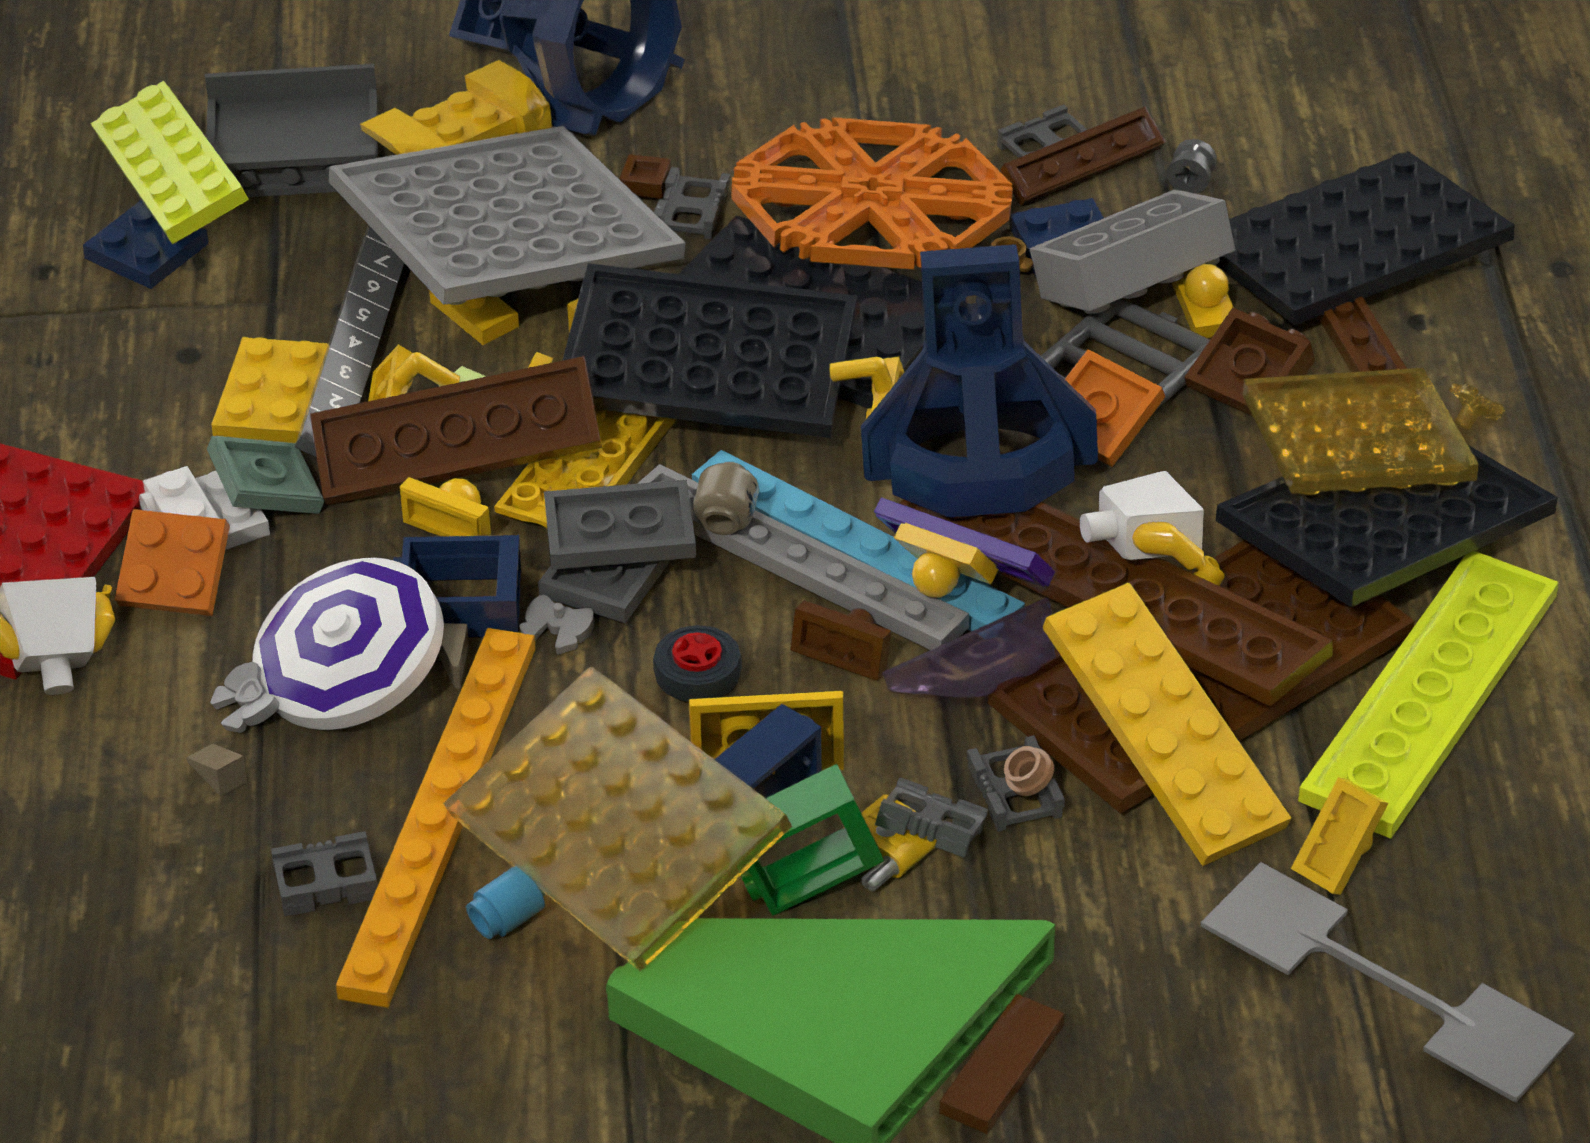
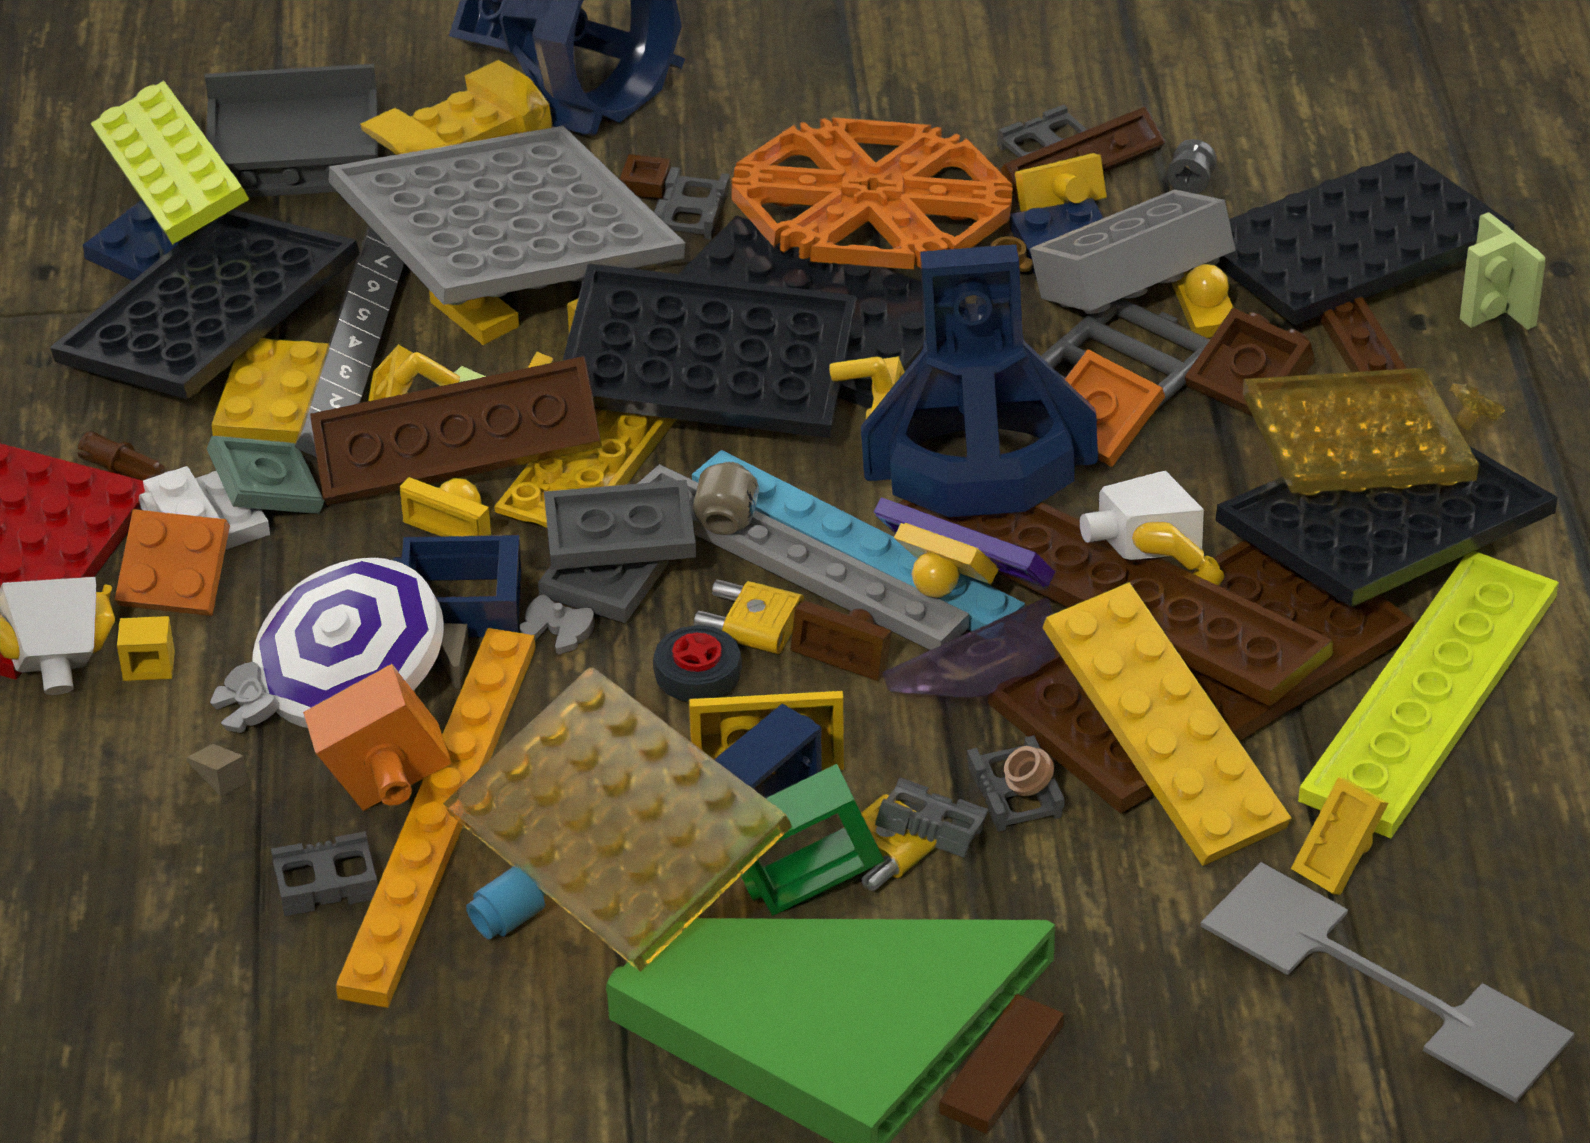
(118, 457): none -> reddish brown axle
(145, 648): none -> yellow plate
(205, 303): none -> black plate
(377, 738): none -> orange brick
(759, 617): none -> yellow piece
(1061, 182): none -> yellow tile
(1501, 276): none -> yellowish green bracket

